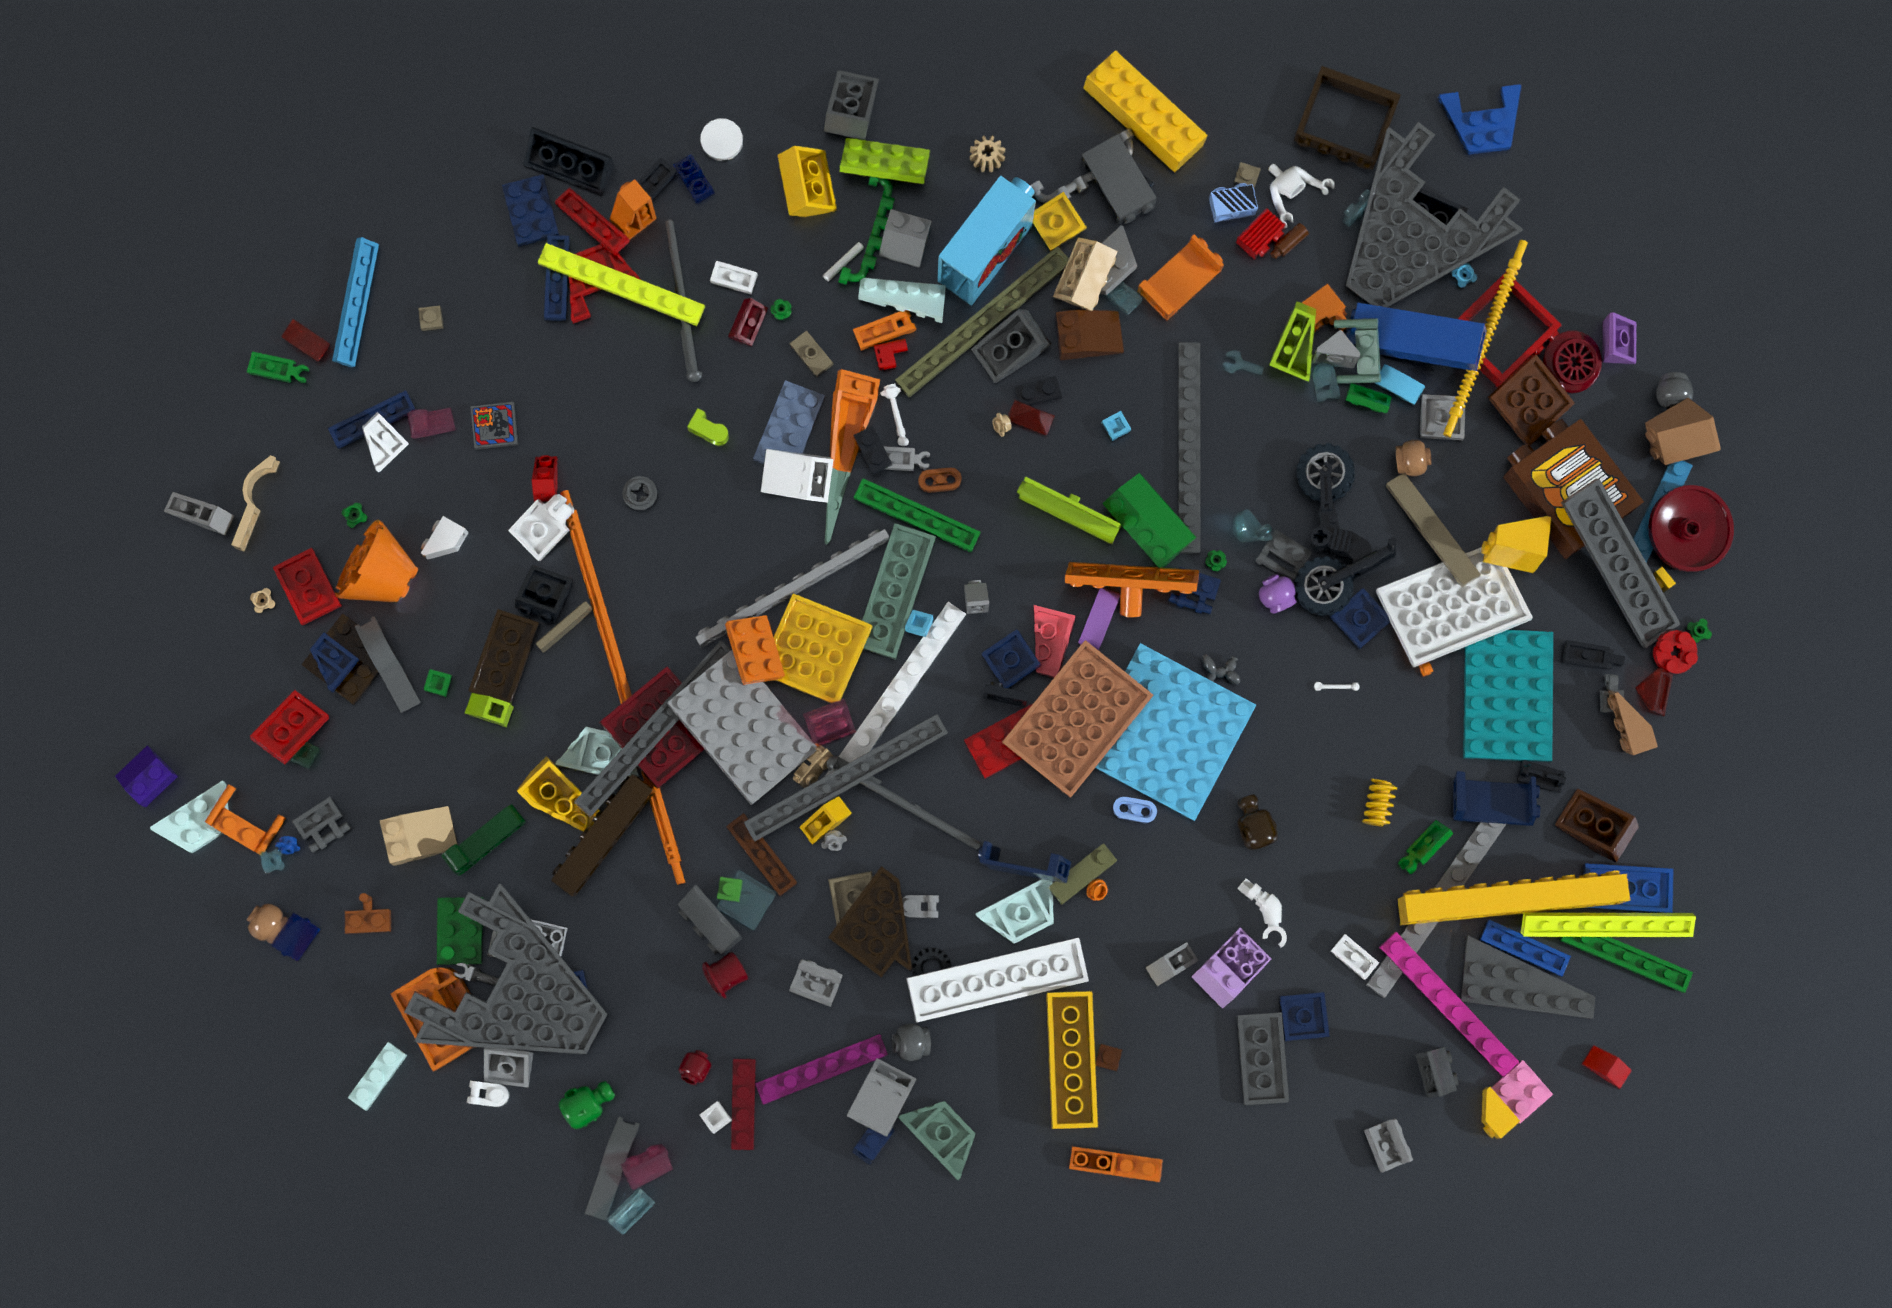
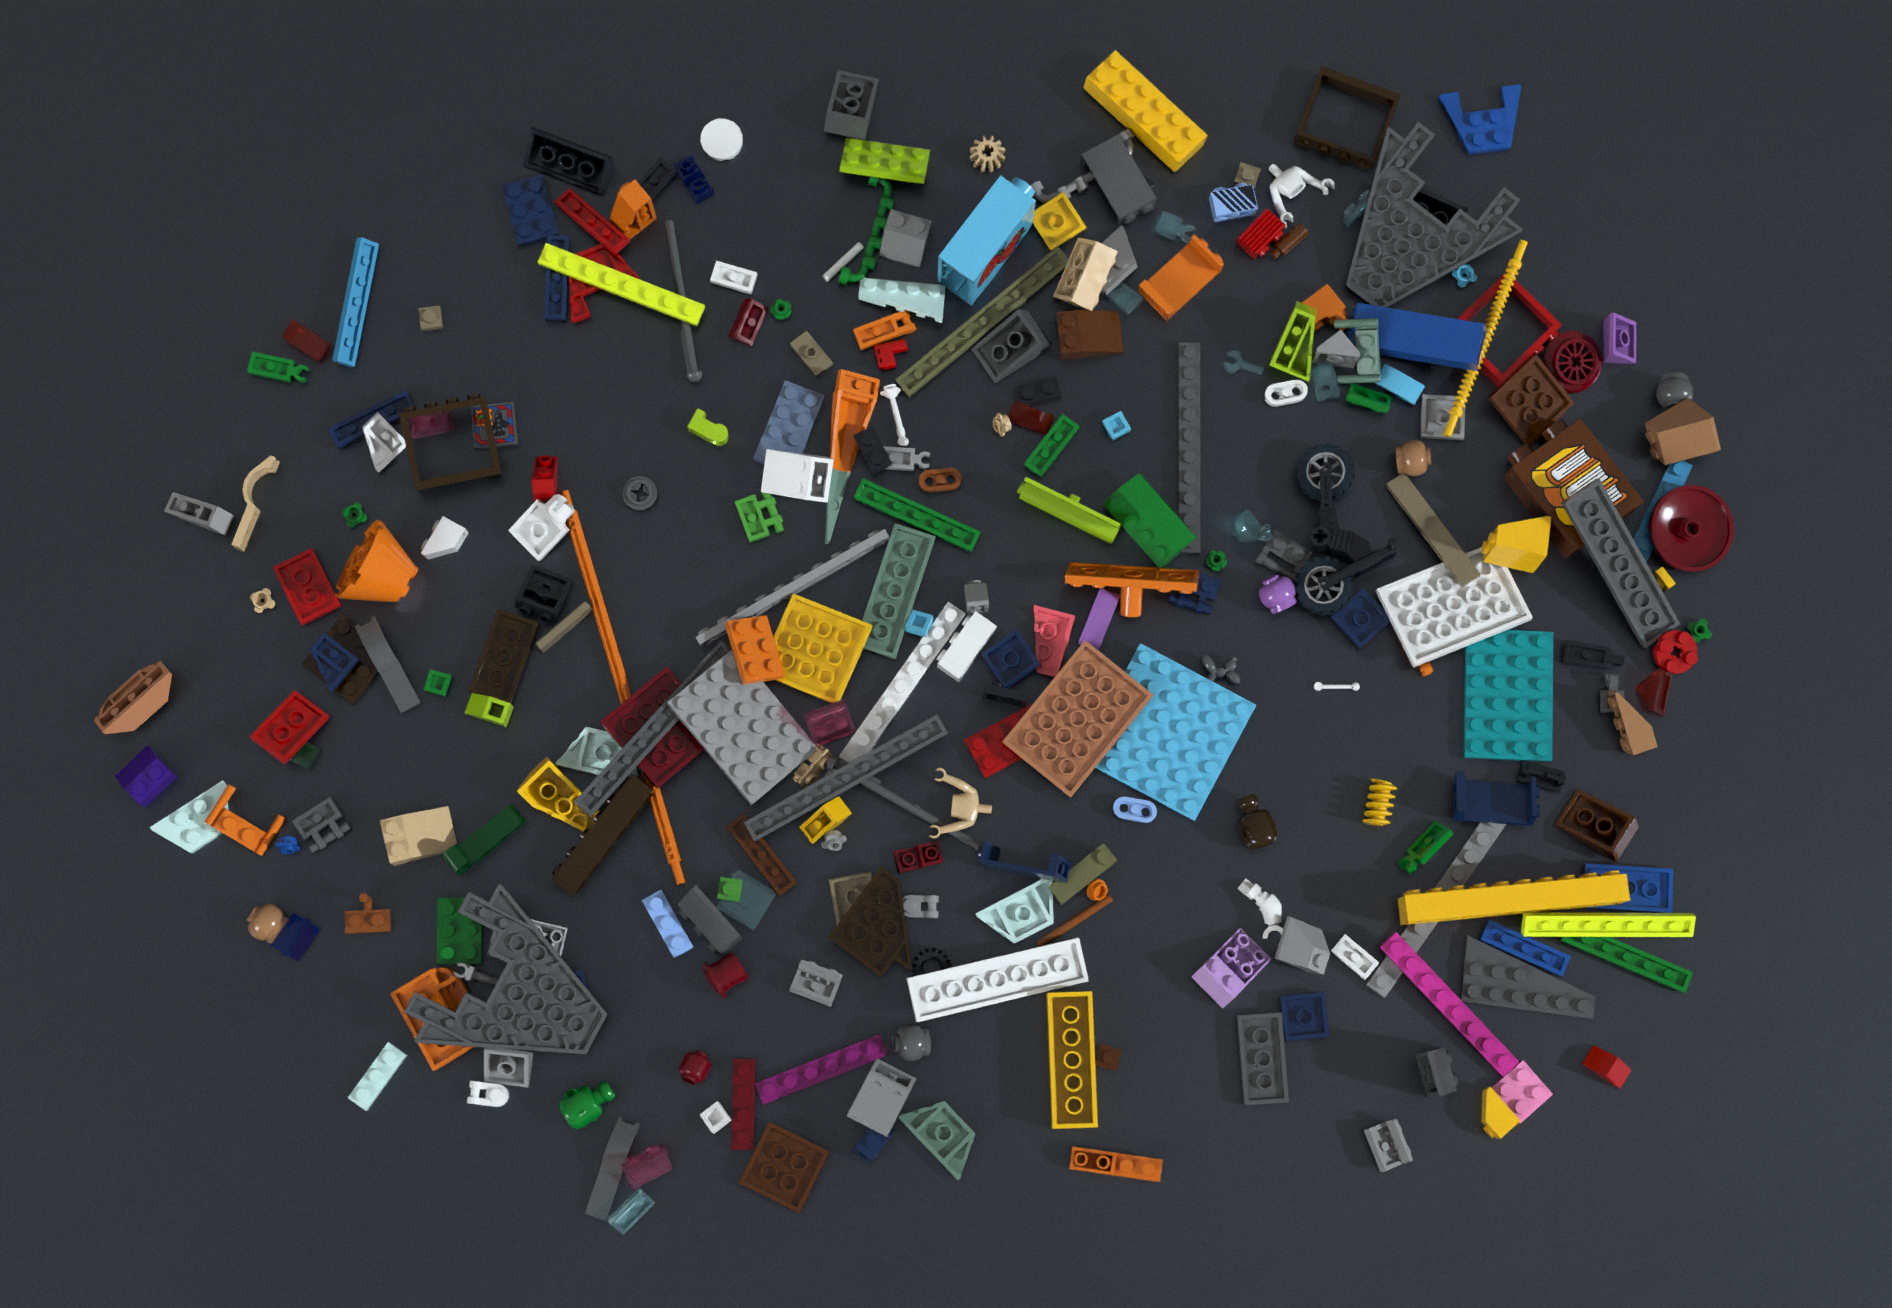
(135, 700): none -> nougat wedge
(266, 858): clear light blue plate -> none
(430, 408): none -> dark brown window
(667, 924): none -> light blue plate
(752, 517): none -> bright green plate
(784, 1167): none -> reddish brown plate
(806, 181): yellow slope -> none
(918, 857): none -> dark red slope
(964, 806): none -> tan piece
(966, 645): none -> white brick
(1051, 446): none -> green plate
(1074, 921): none -> dark orange bar
(1170, 226): none -> clear light blue plate
(1172, 964): light grey slope -> none
(1285, 394): none -> white plate
(1303, 946): none -> light grey slope

